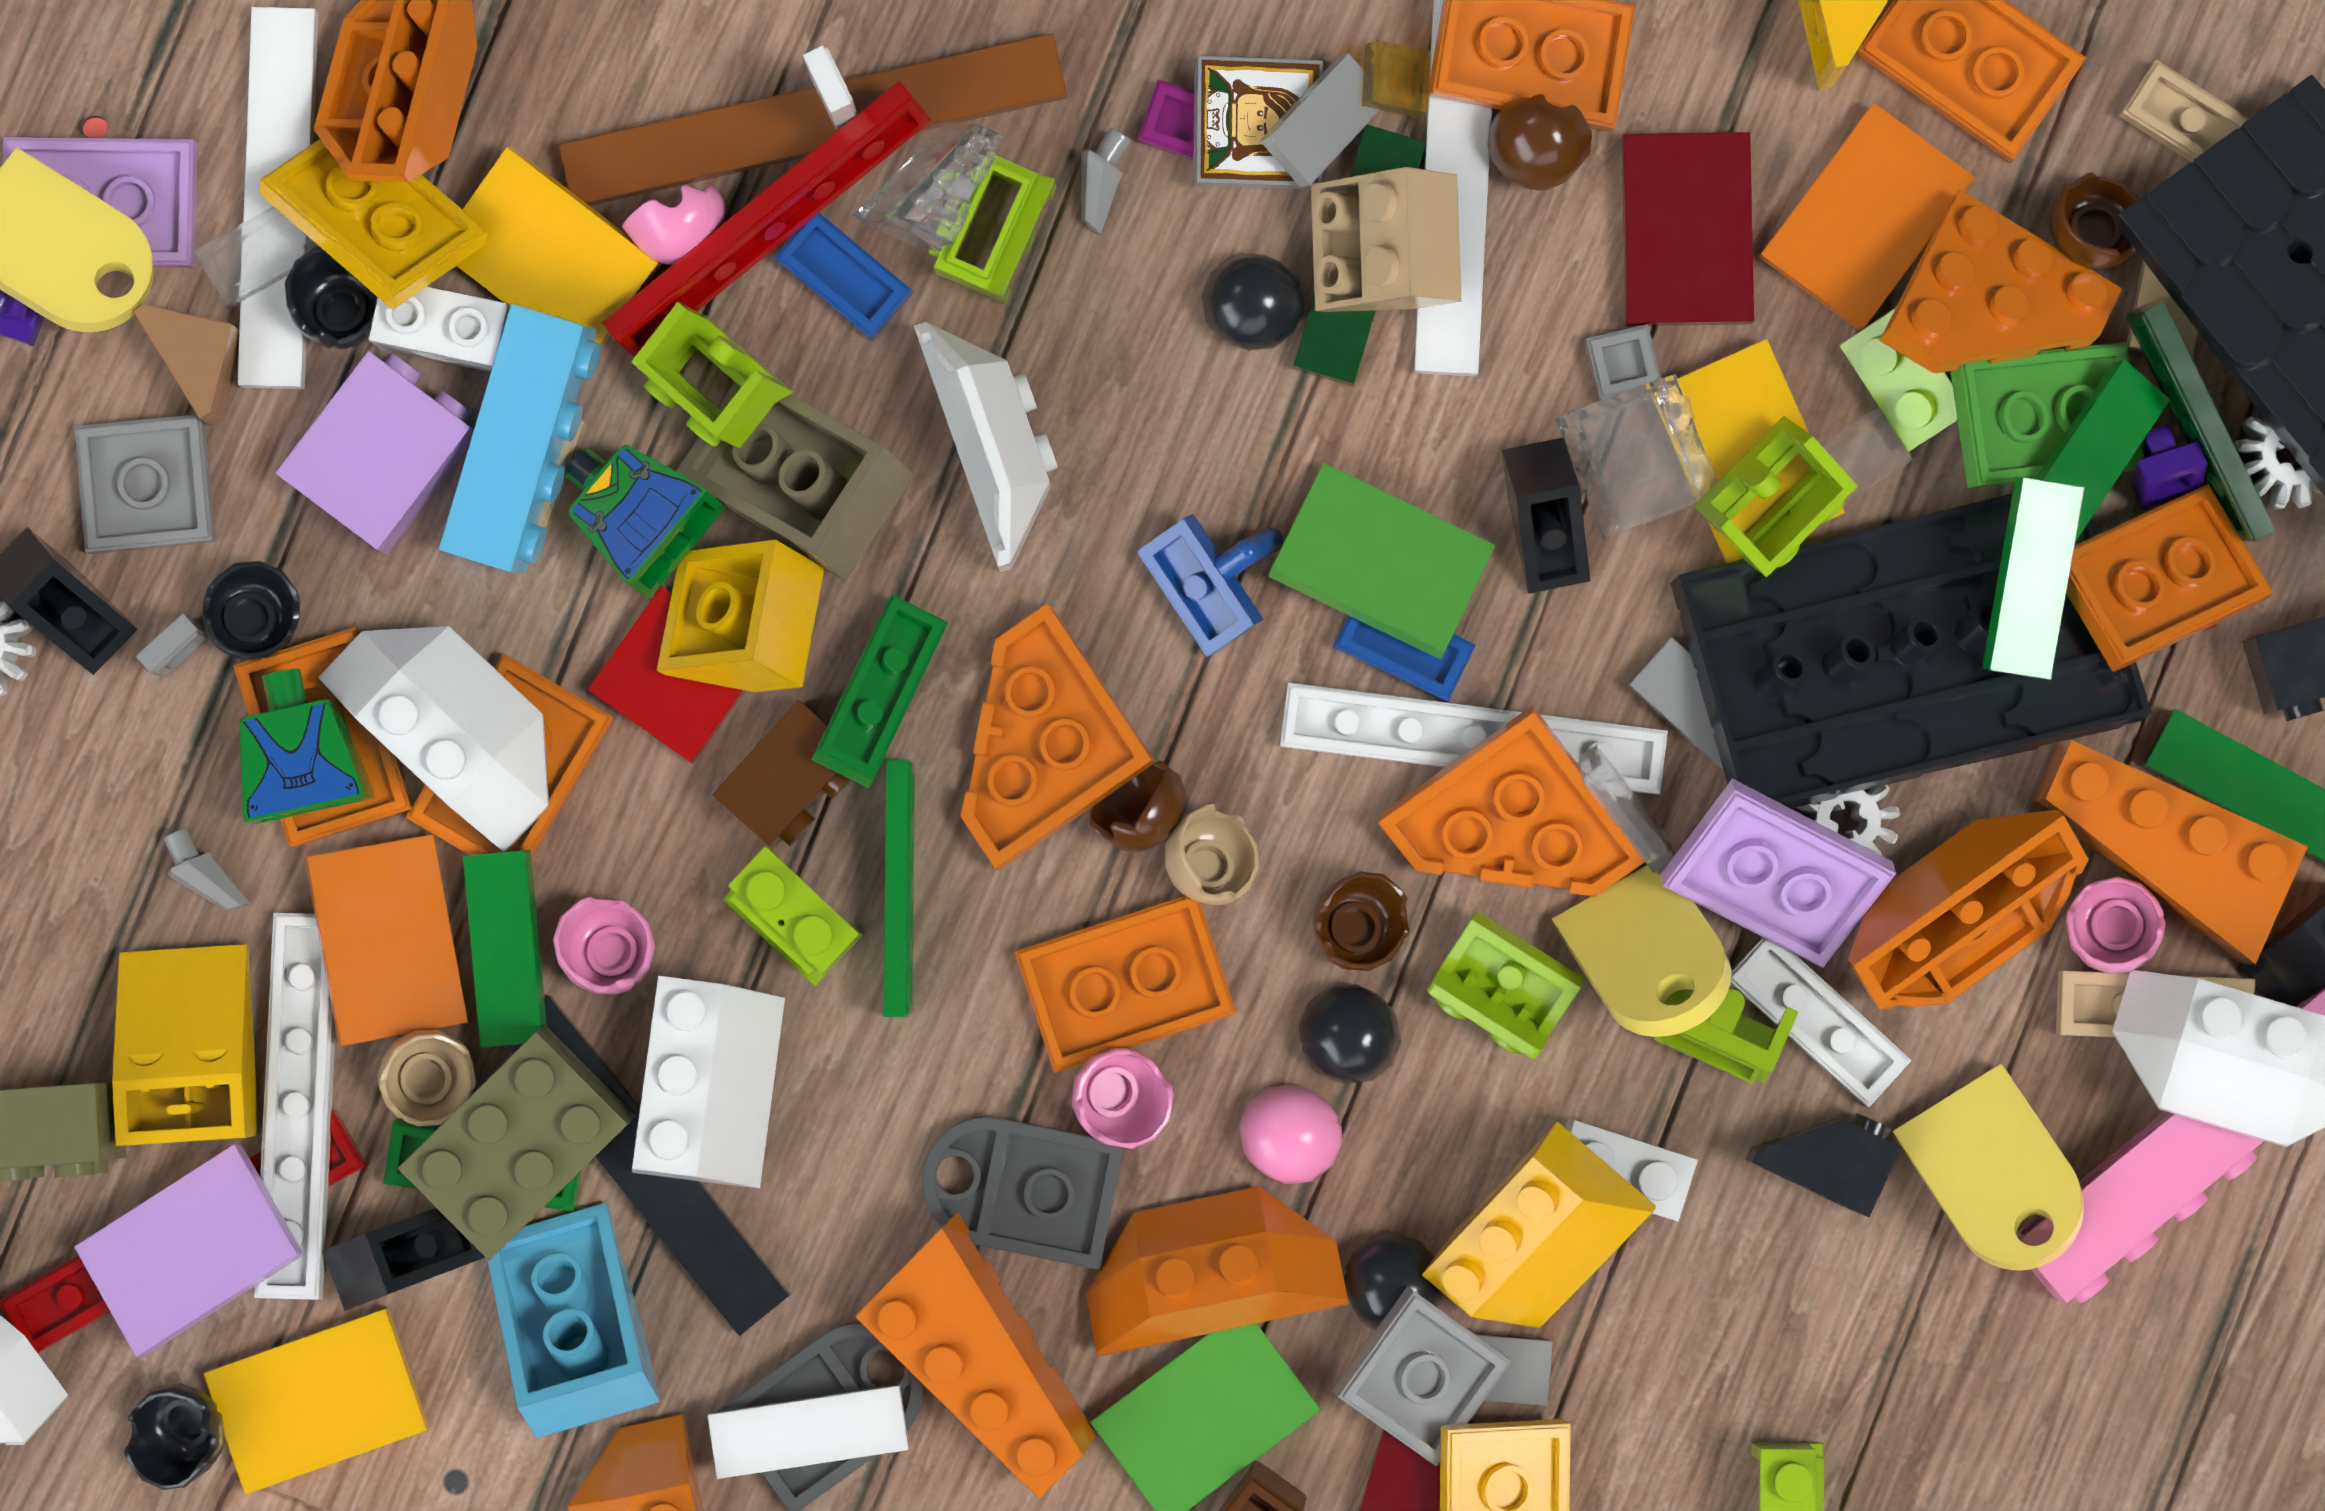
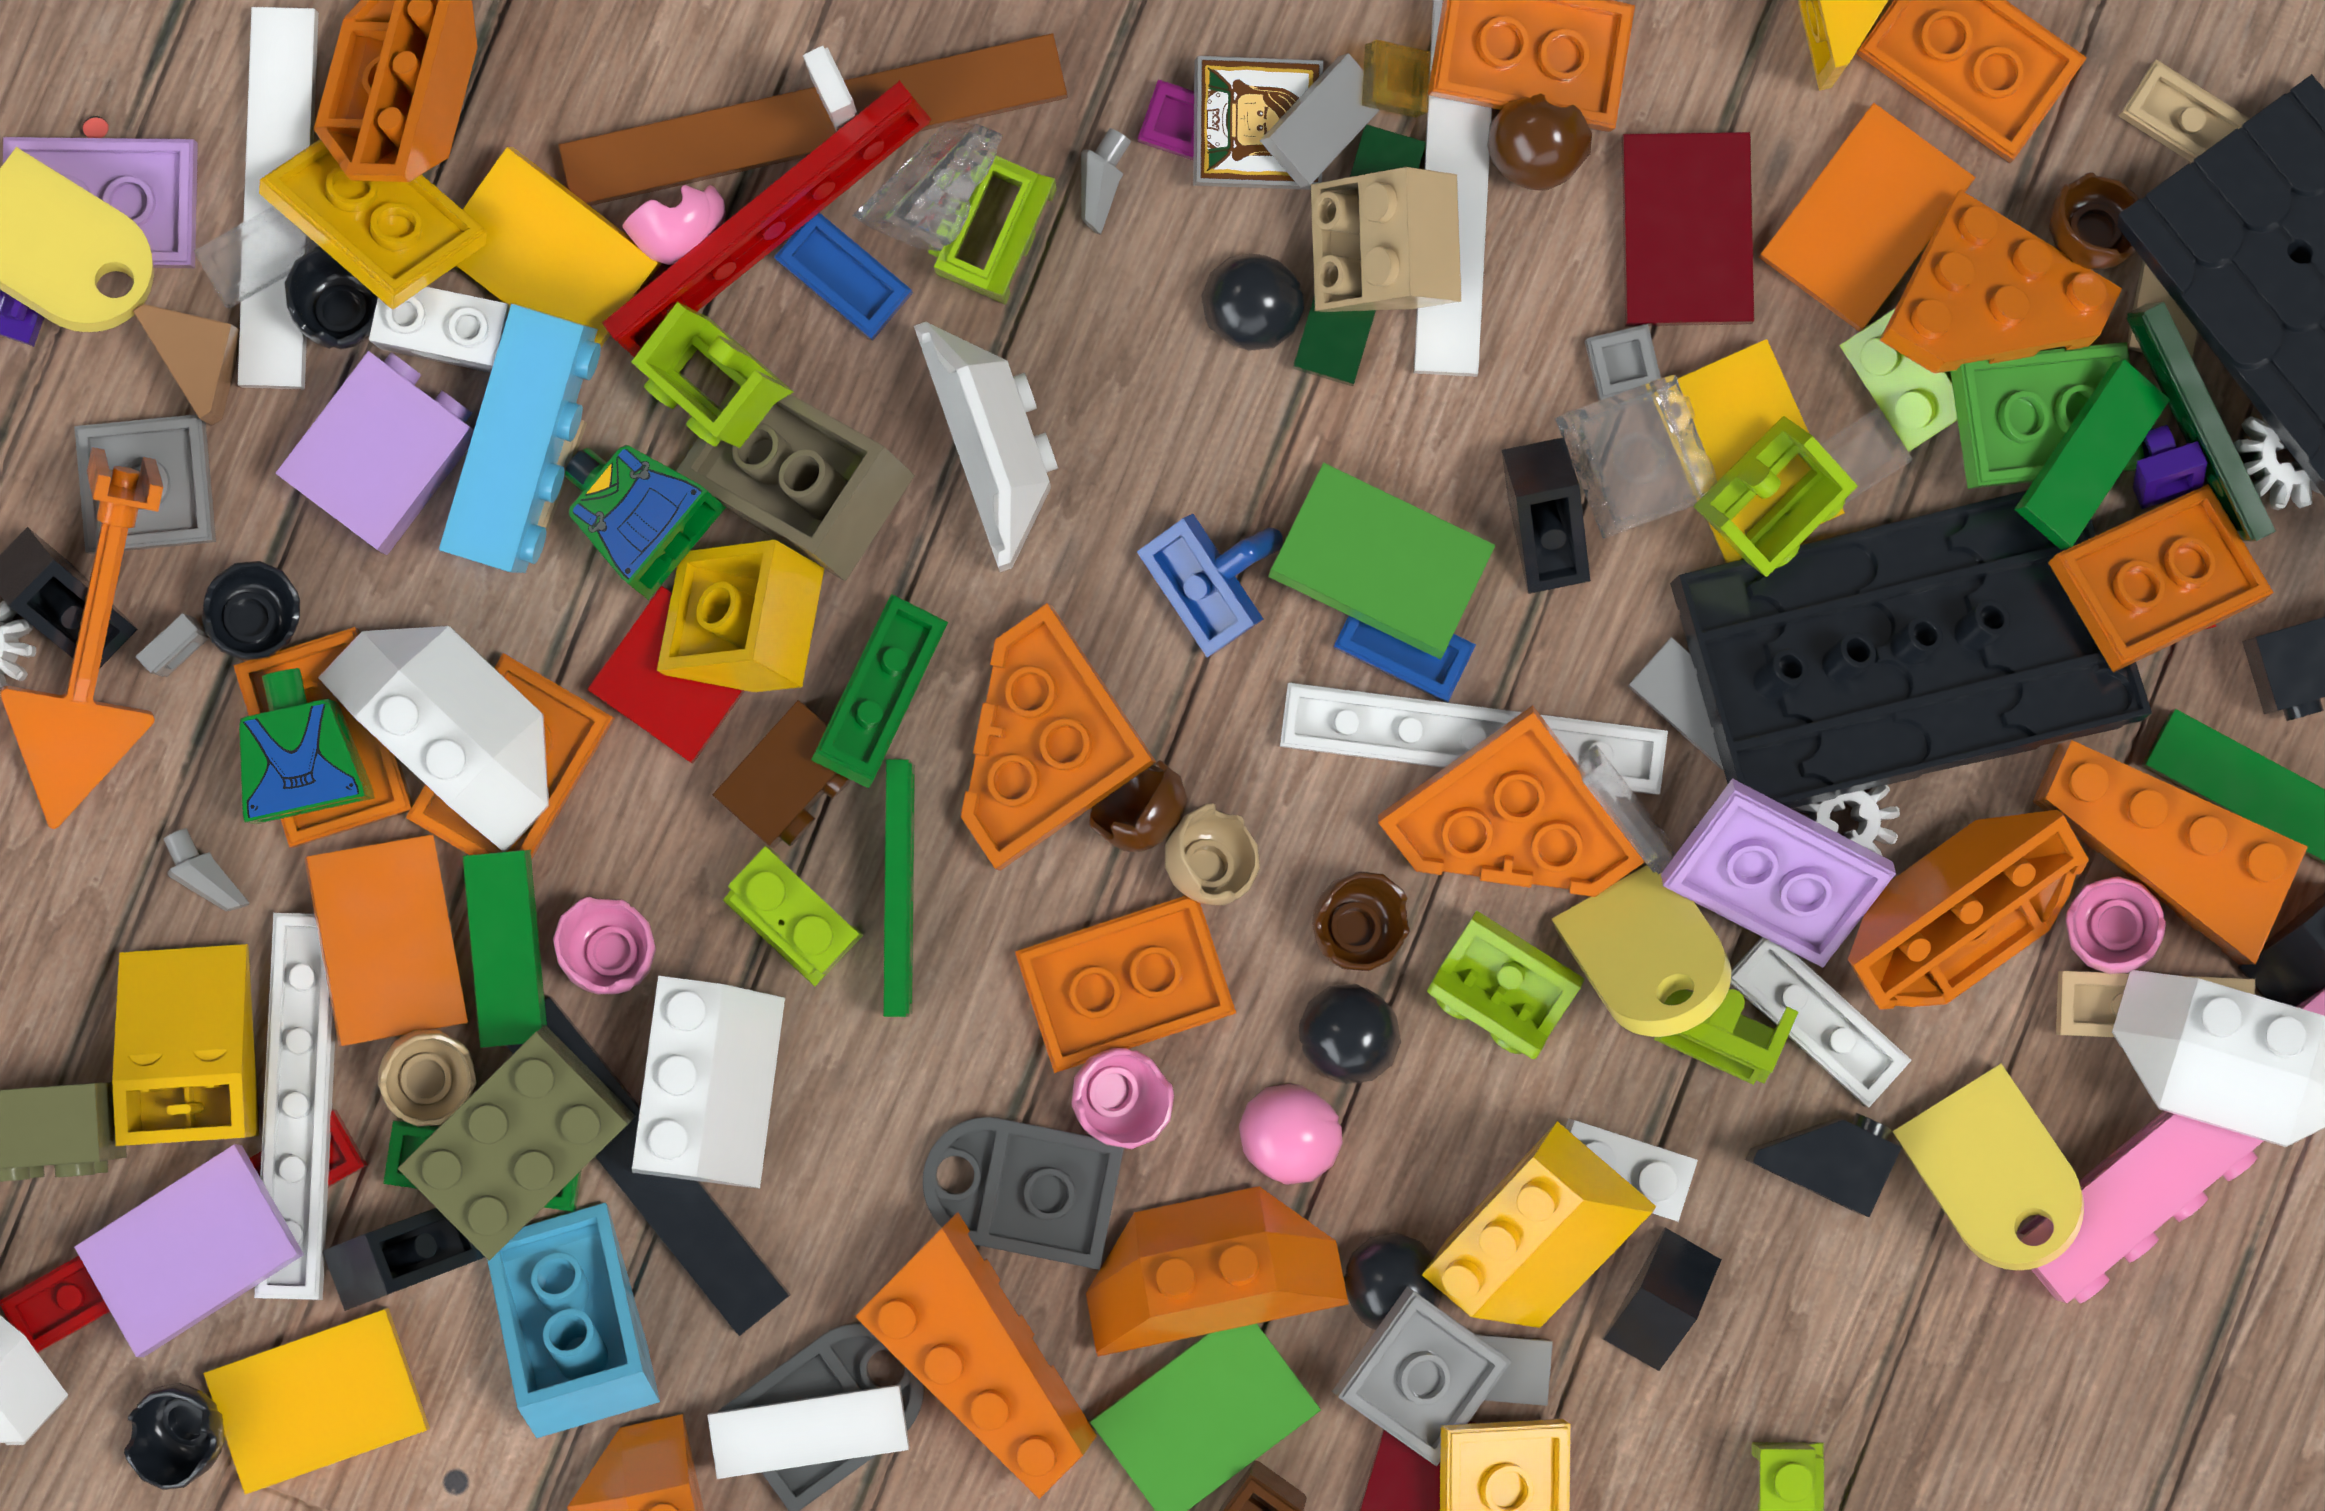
(70, 736): none -> orange piece
(1663, 1300): none -> black slope
(2033, 577): tile -> none

